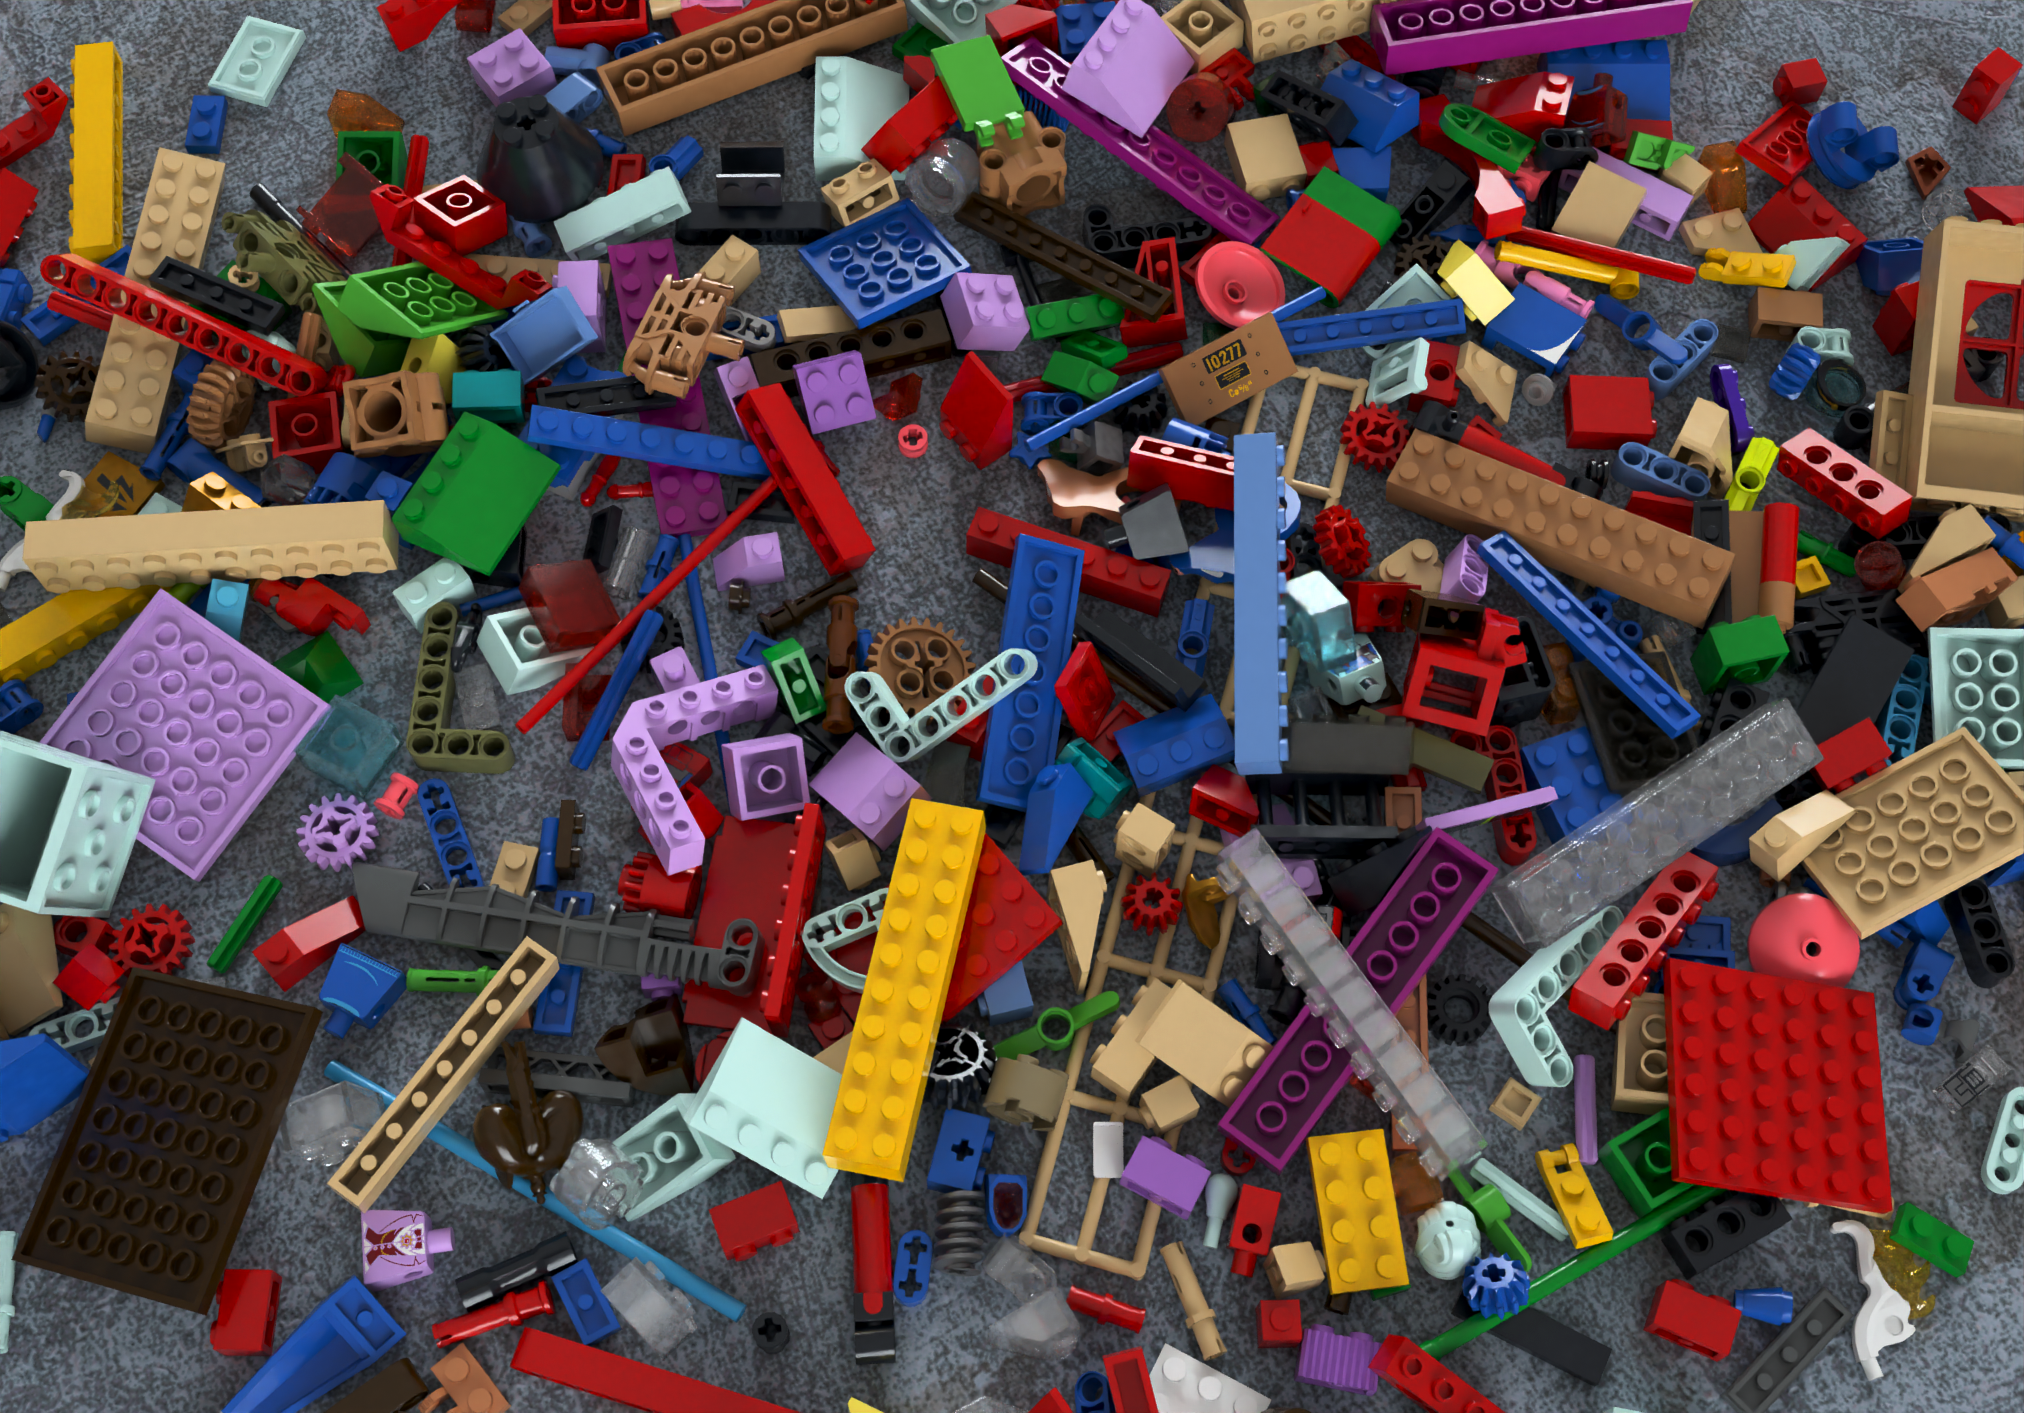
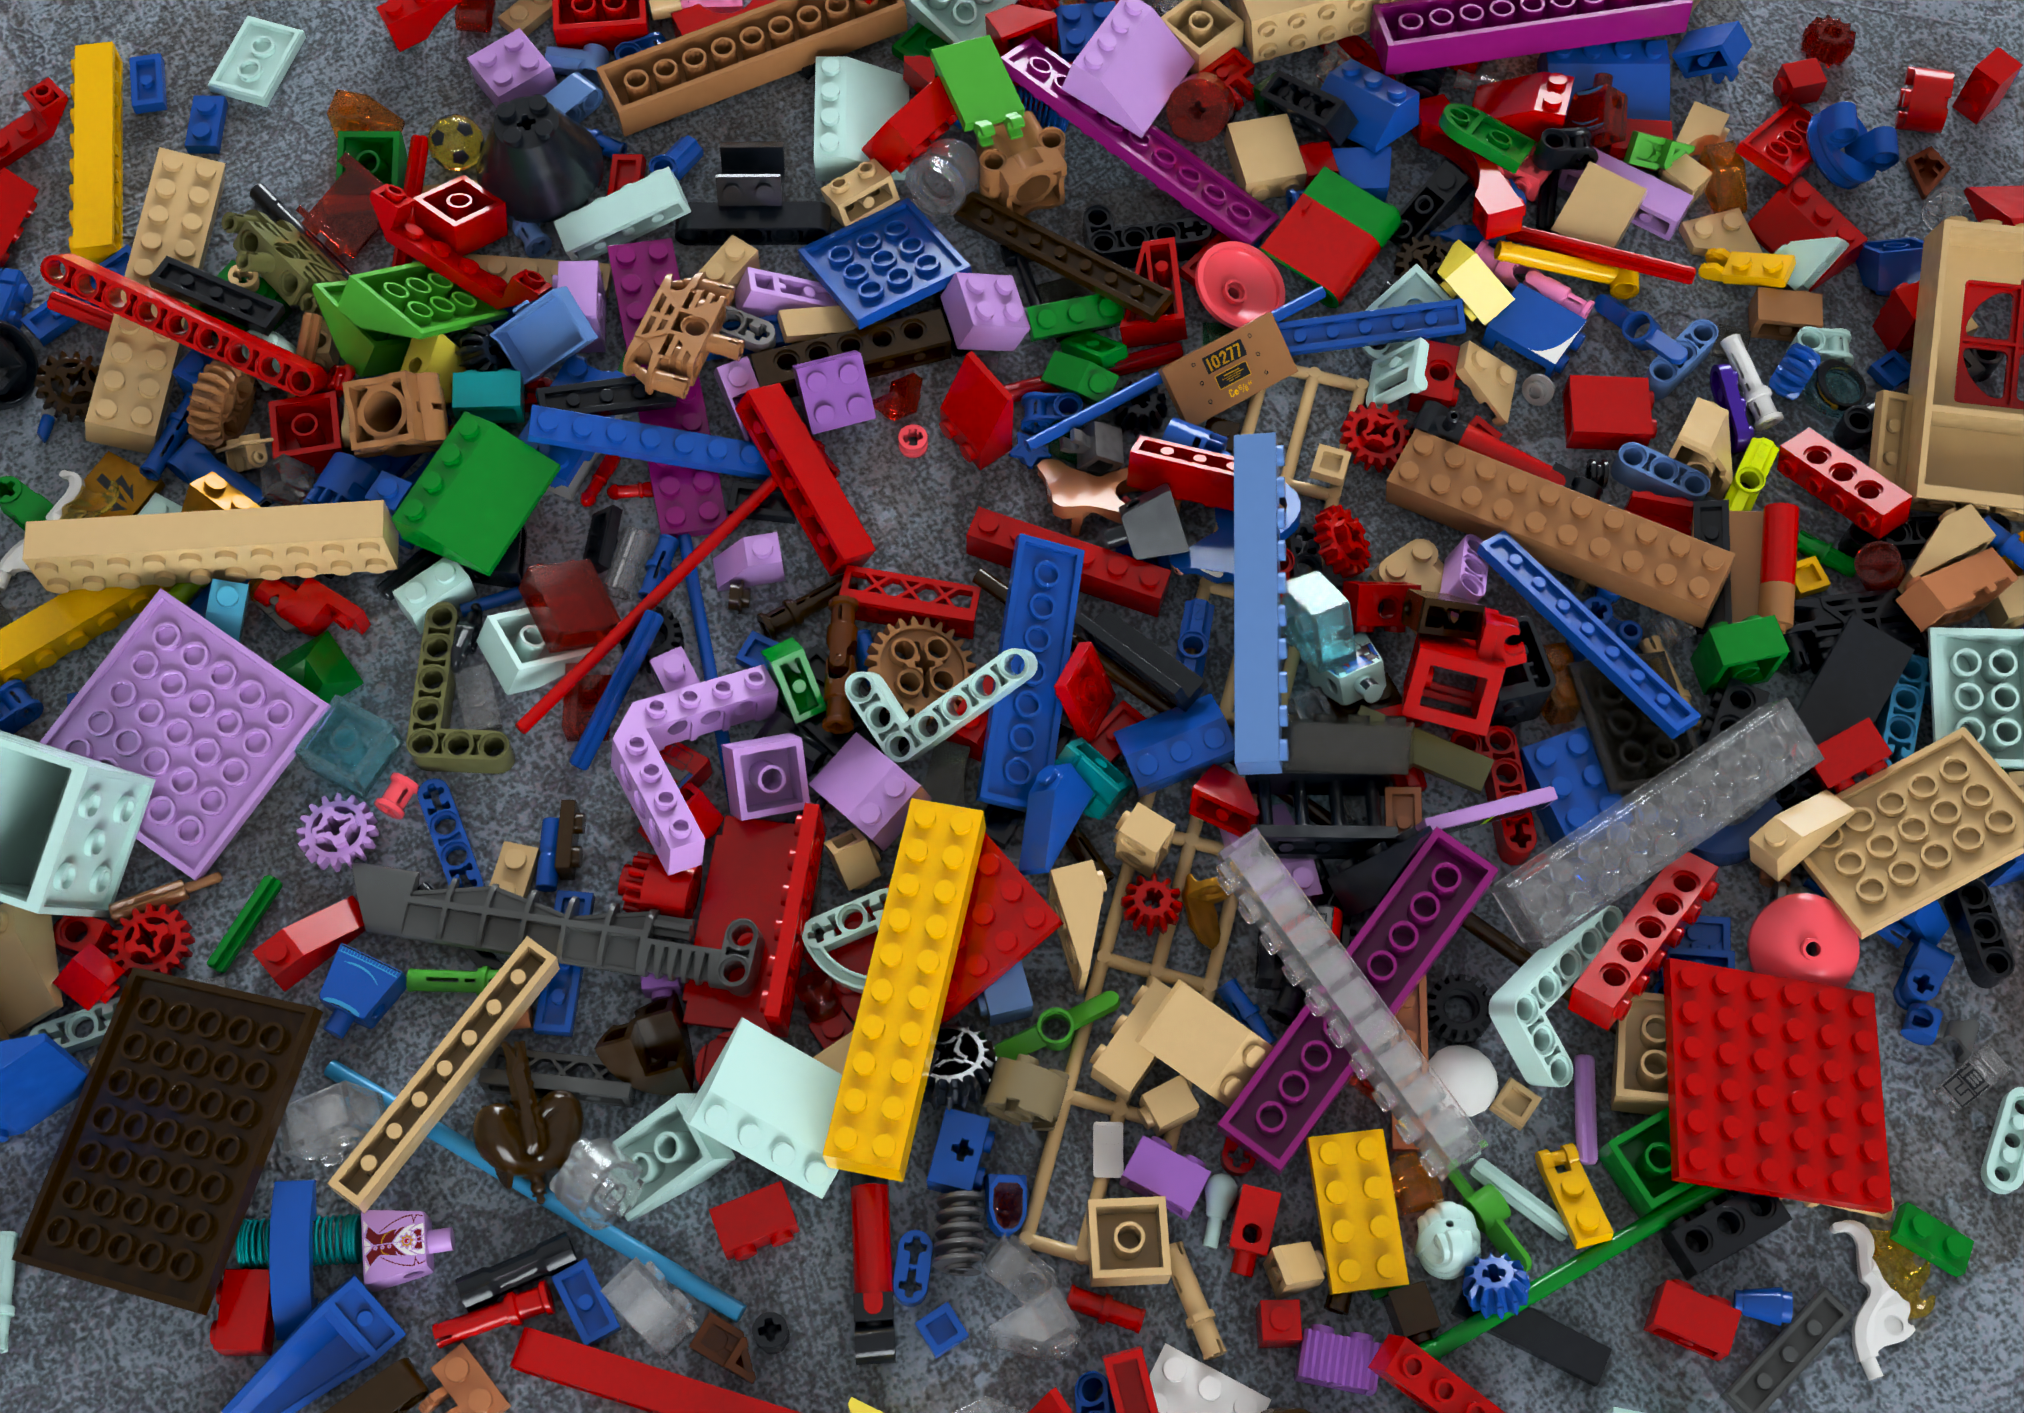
(148, 83): none -> blue plate
(166, 894): none -> medium nougat axle
(292, 1254): none -> blue slope
(350, 1242): none -> teal piece
(412, 567): none -> black axle
(455, 142): none -> clear yellow piece
(724, 1346): none -> reddish brown slope
(767, 292): none -> lavender slope
(887, 609): none -> red fence
(941, 1330): none -> blue plate
(1128, 1241): none -> tan brick
(1330, 464): none -> tan plate
(1412, 1312): none -> dark brown brick
(1467, 1077): none -> white dish
(1703, 127): none -> tan arch
(1712, 51): none -> blue brick
(1755, 393): none -> white pin
(1828, 40): none -> clear red gear
(1890, 370): none -> blue plate
(1924, 100): none -> red brick

